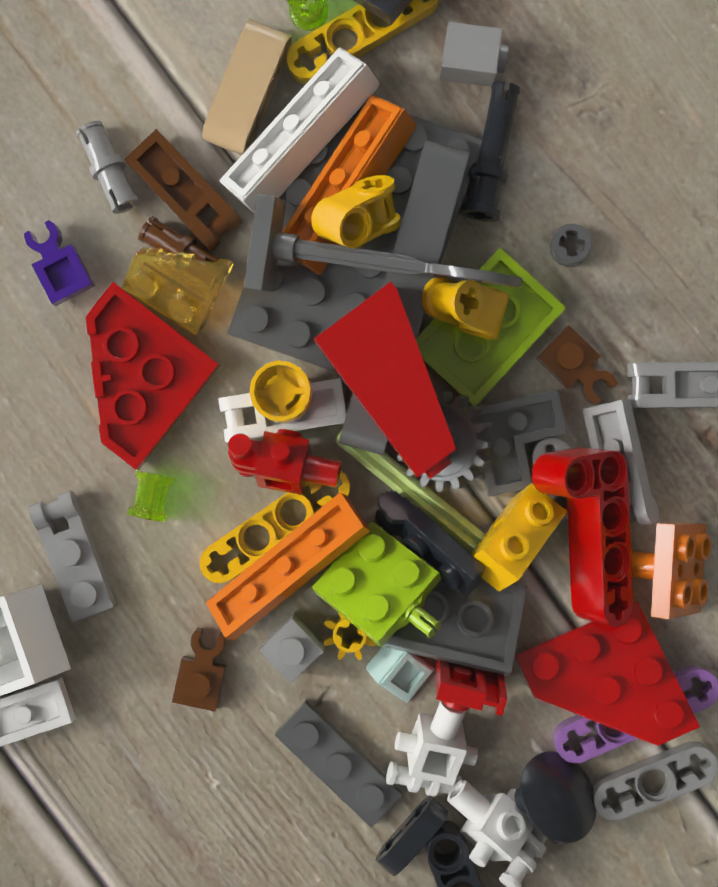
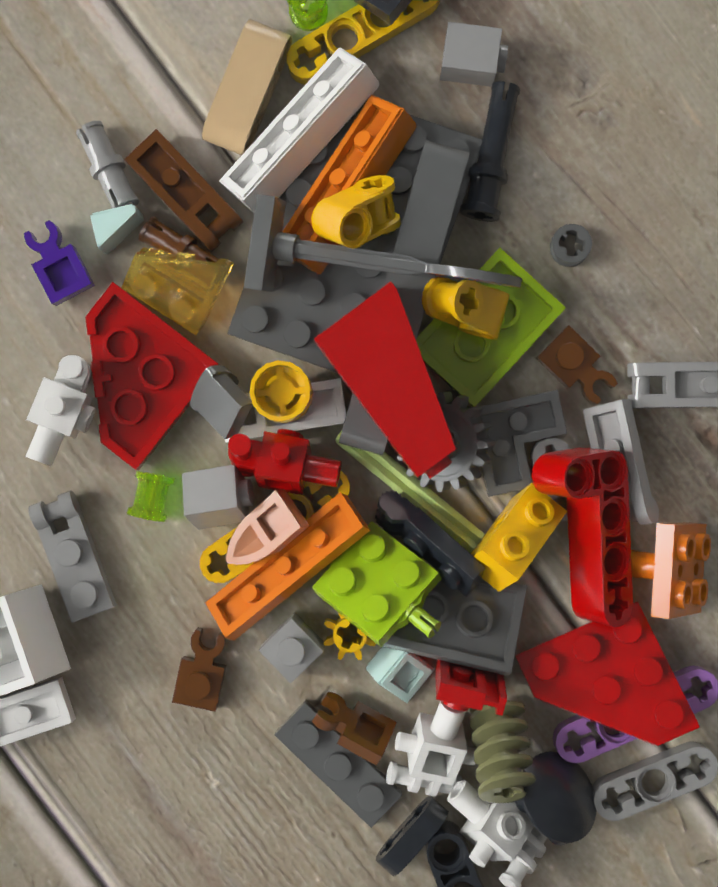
(60, 409): none -> white piece
(115, 225): none -> light aqua slope
(216, 496): none -> light grey brick
(221, 400): none -> tile
(266, 529): none -> plate
(361, 728): none -> reddish brown plate
(499, 753): none -> olive piece

